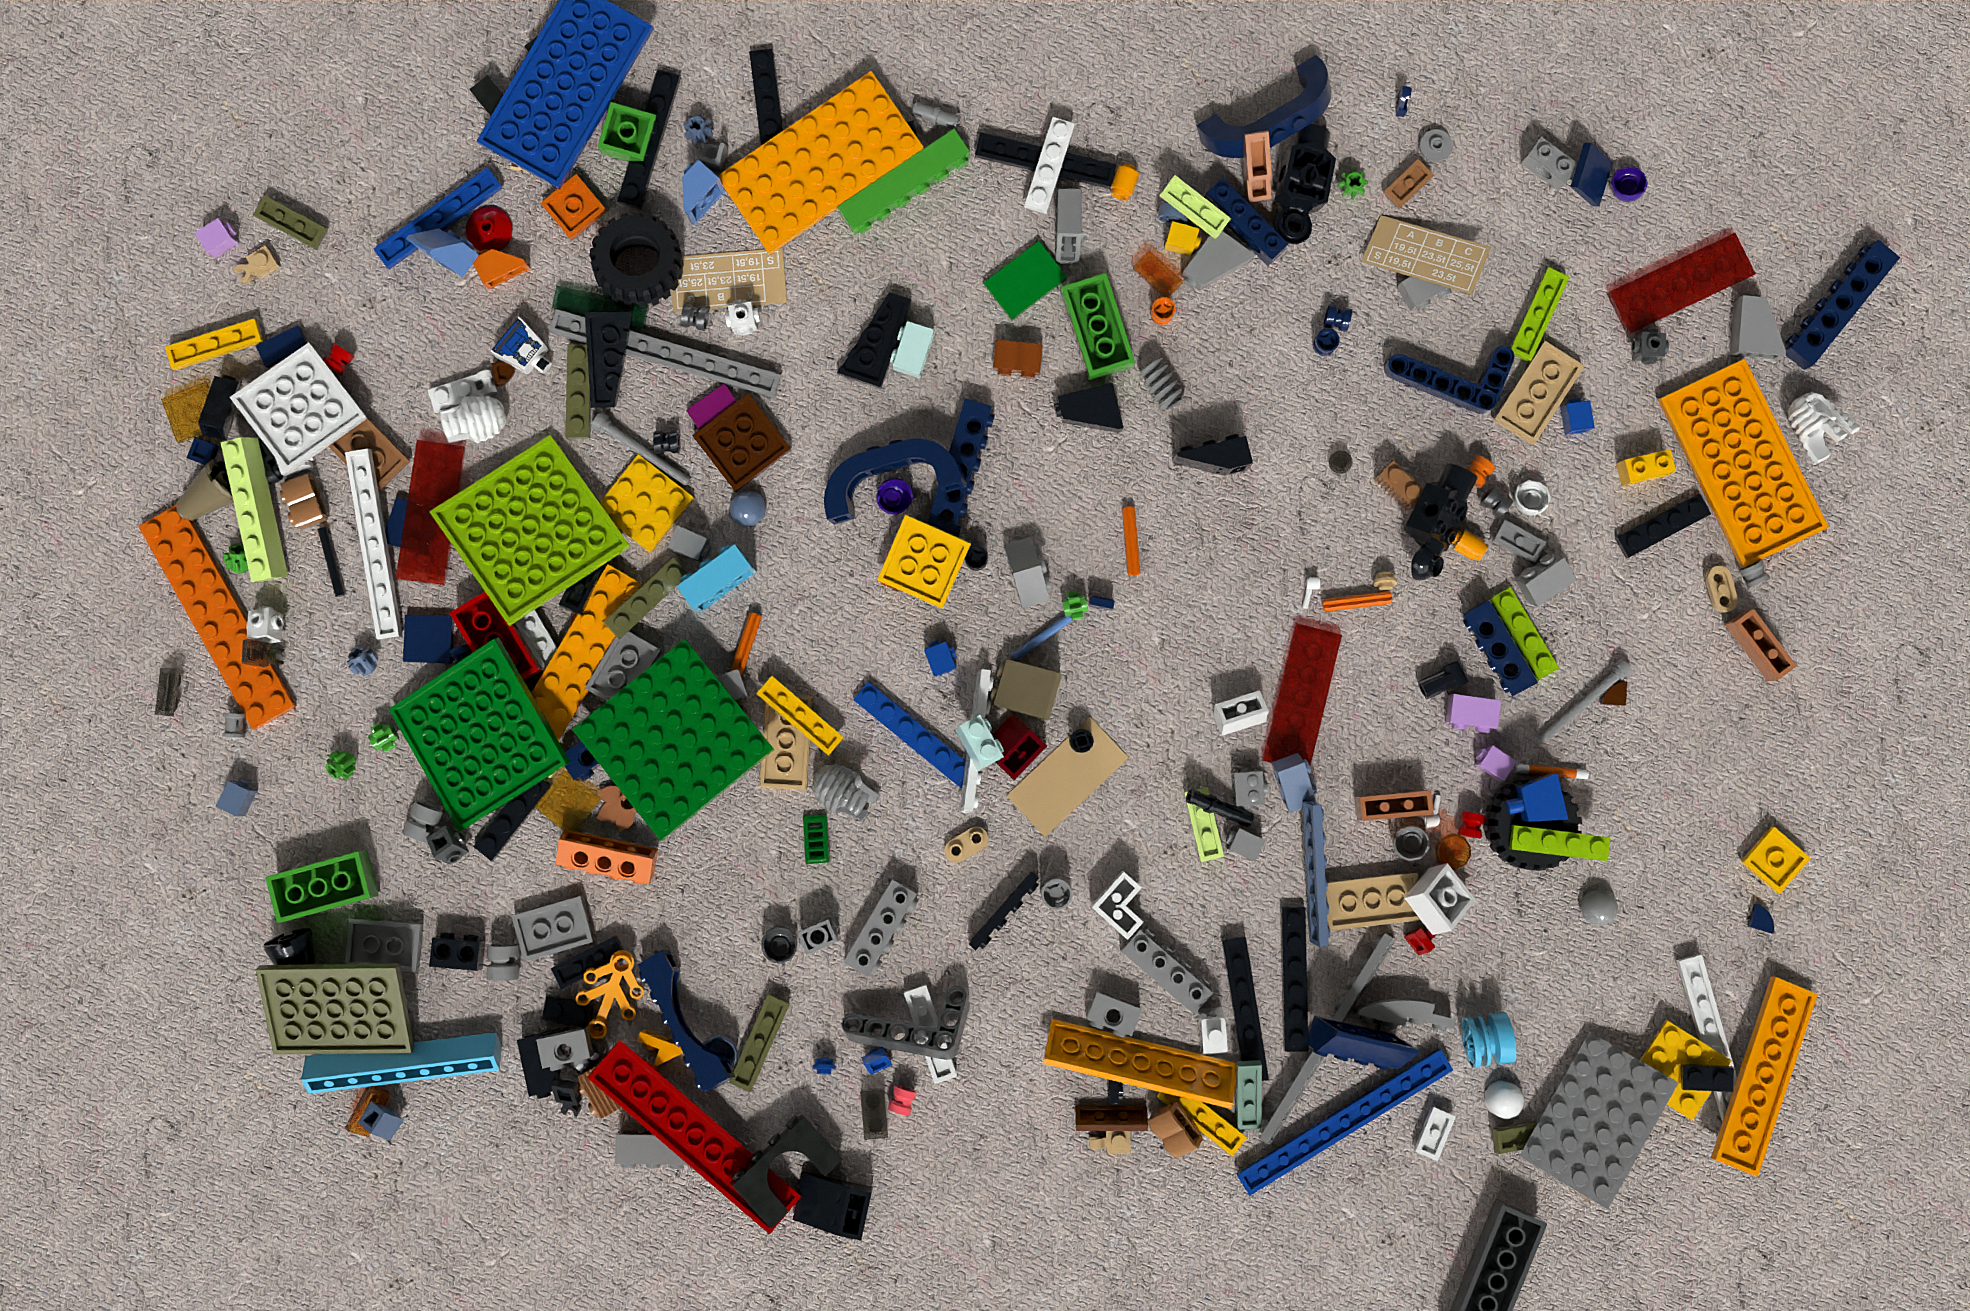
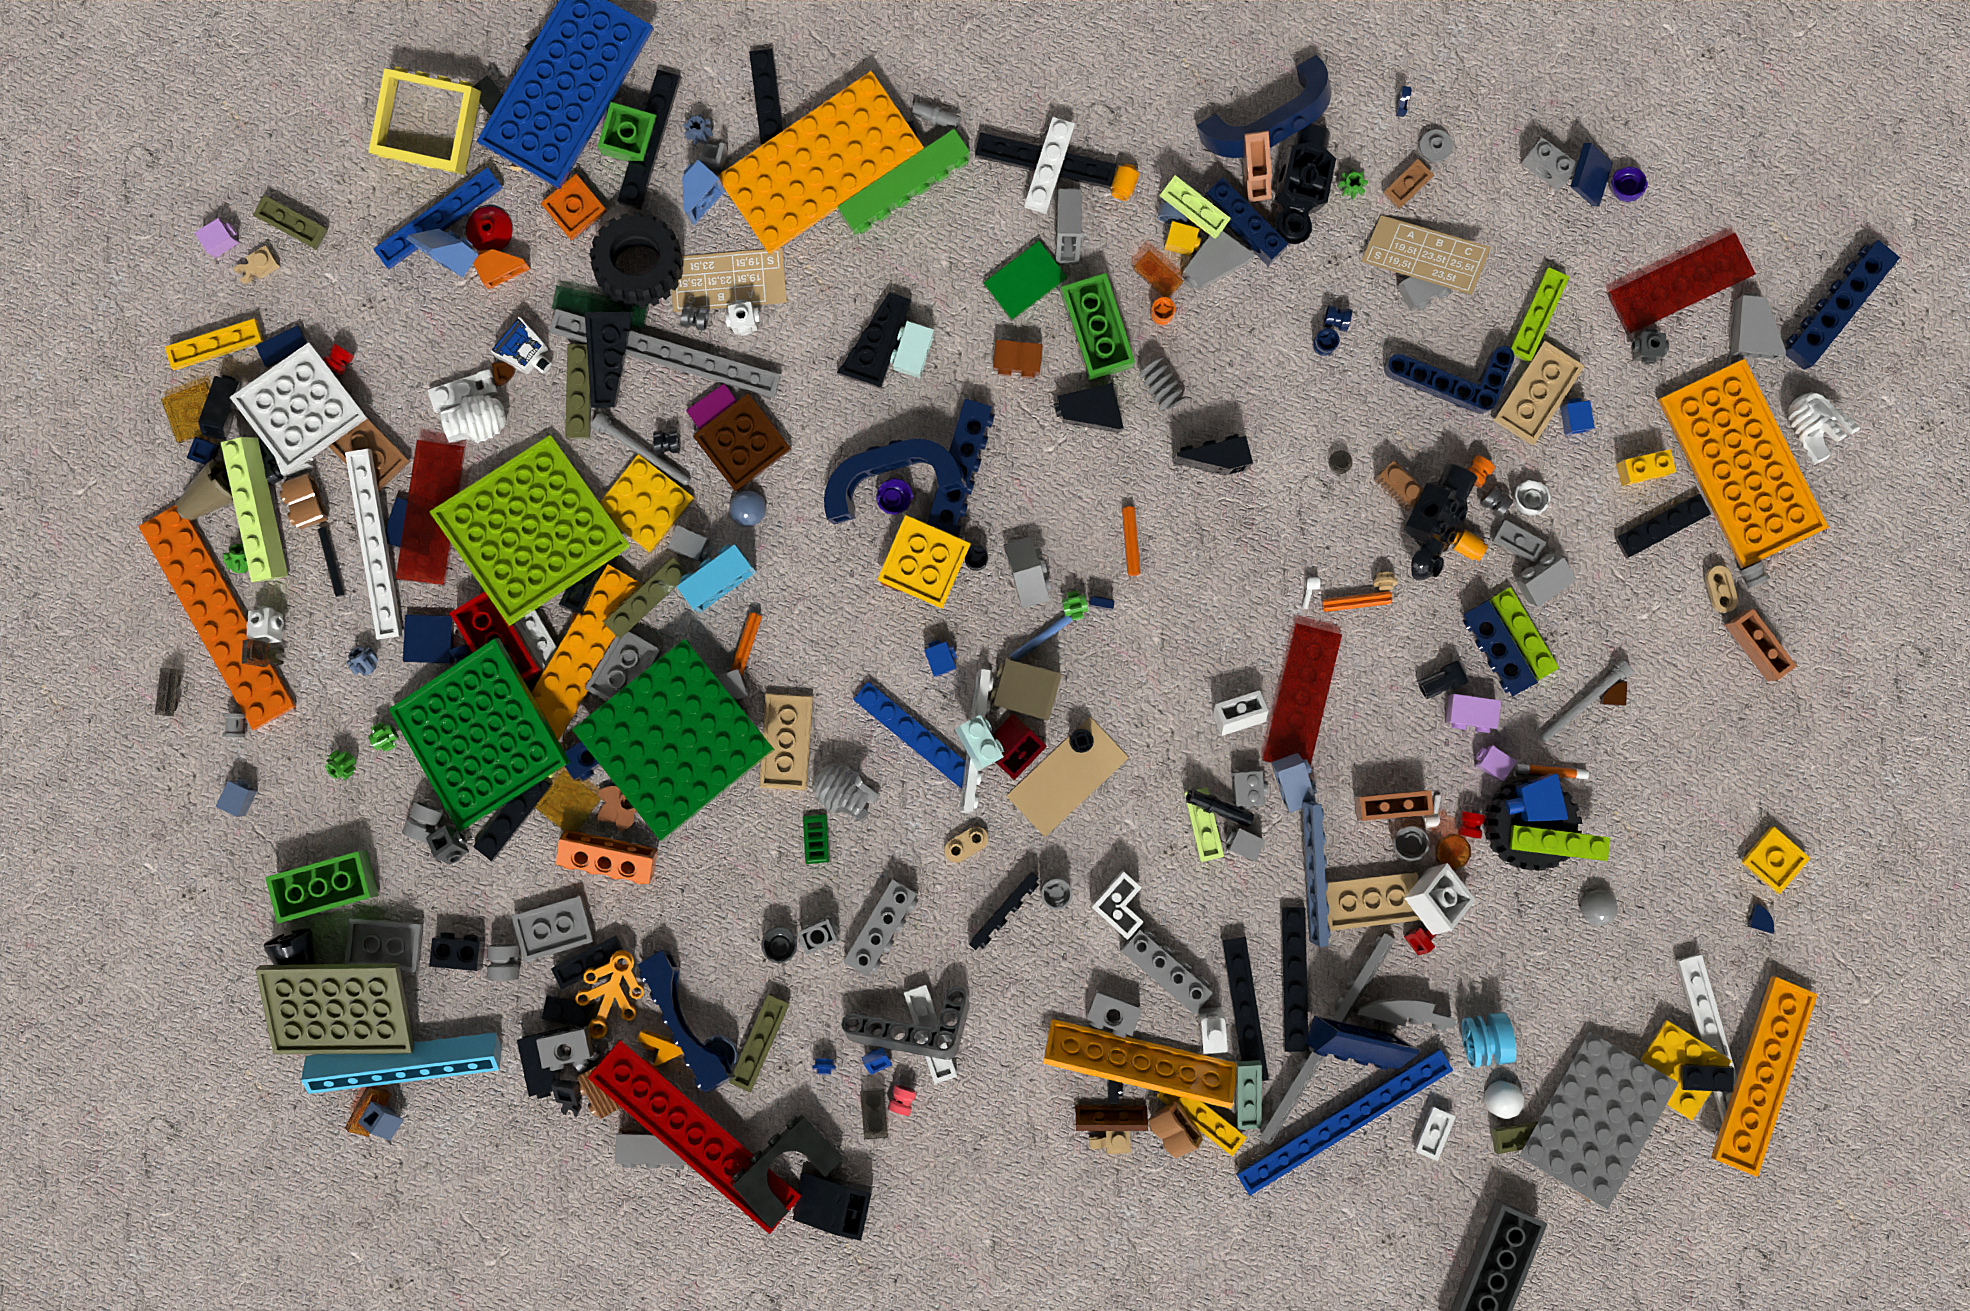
(464, 127): none -> light yellow window
(800, 715): yellow plate -> none

